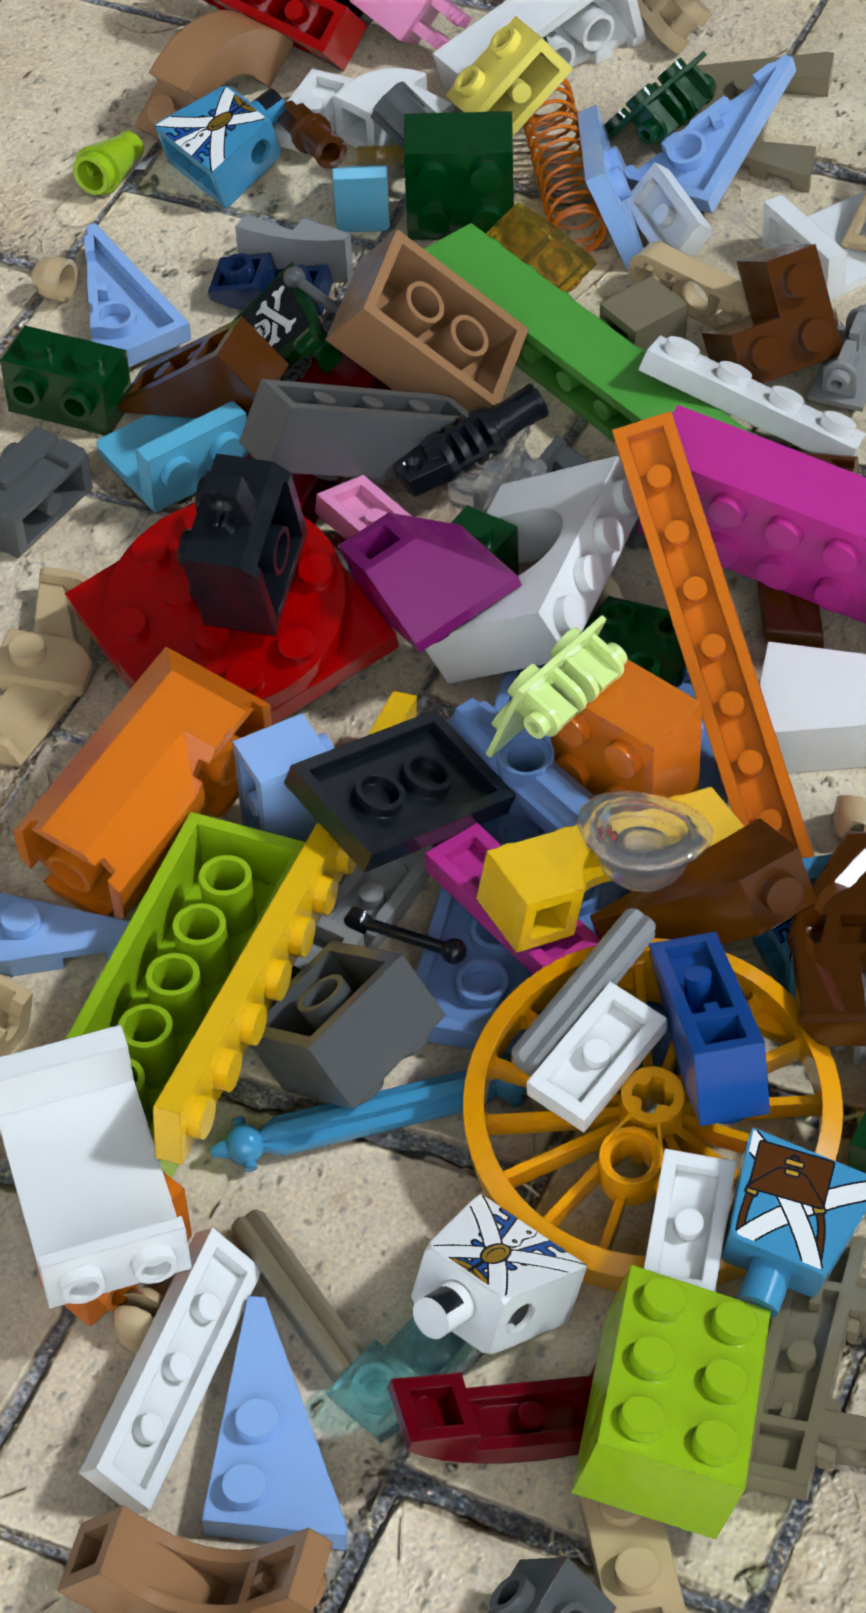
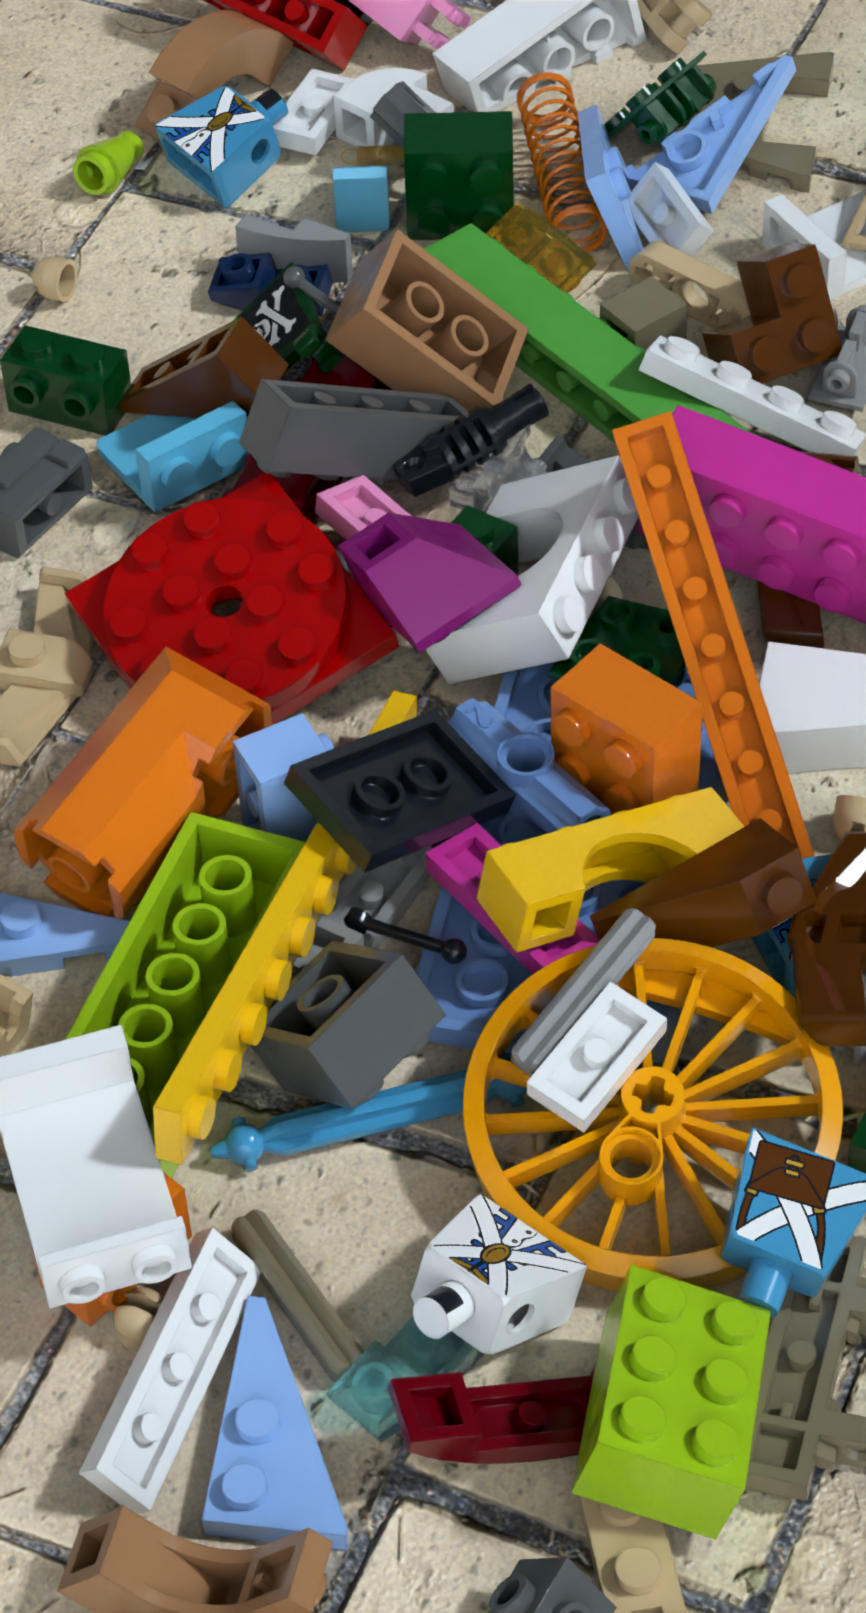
(126, 305): light blue wing -> none
(243, 544): black hinge -> none
(313, 134): reddish brown axle -> none
(511, 75): light yellow brick -> none
(559, 690): yellowish green hinge -> none
(643, 837): clear hat -> none
(690, 1217): white plate -> none
(711, 1030): blue slope -> none

